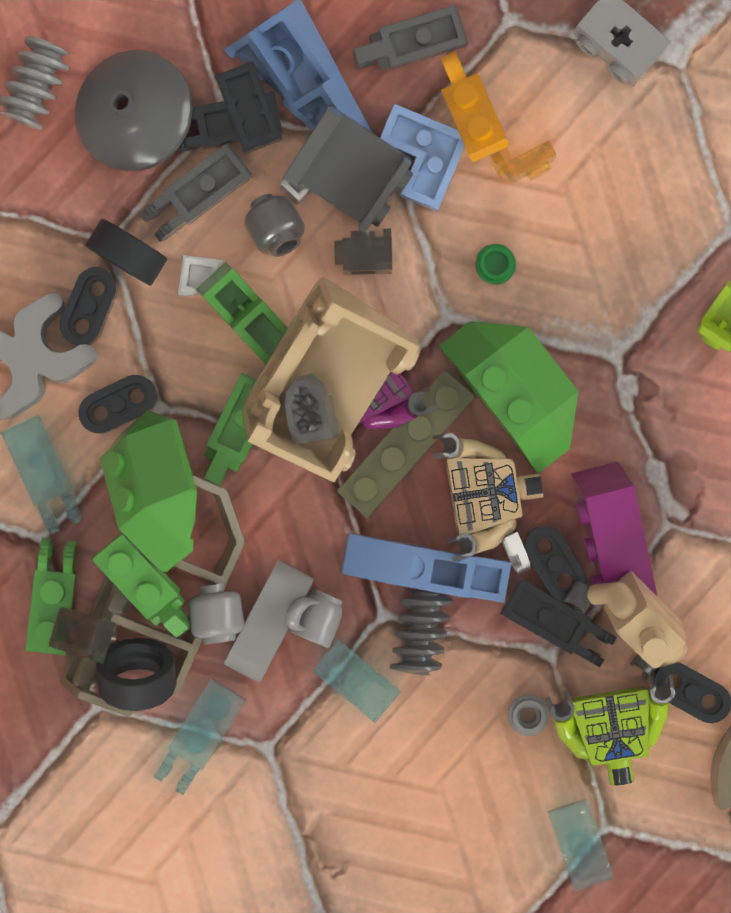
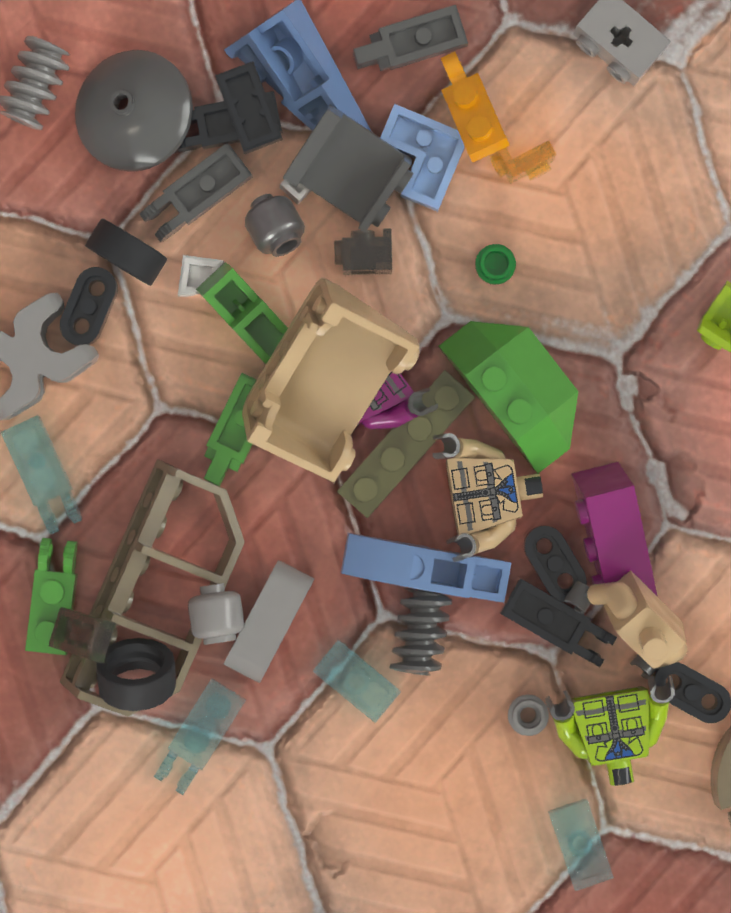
(118, 404): black plate -> none
(143, 584): bright green hinge -> none
(152, 488): bright green wedge -> none
(310, 410): dark grey rock -> none
(315, 617): light grey piece -> none
(516, 553): white tile -> none

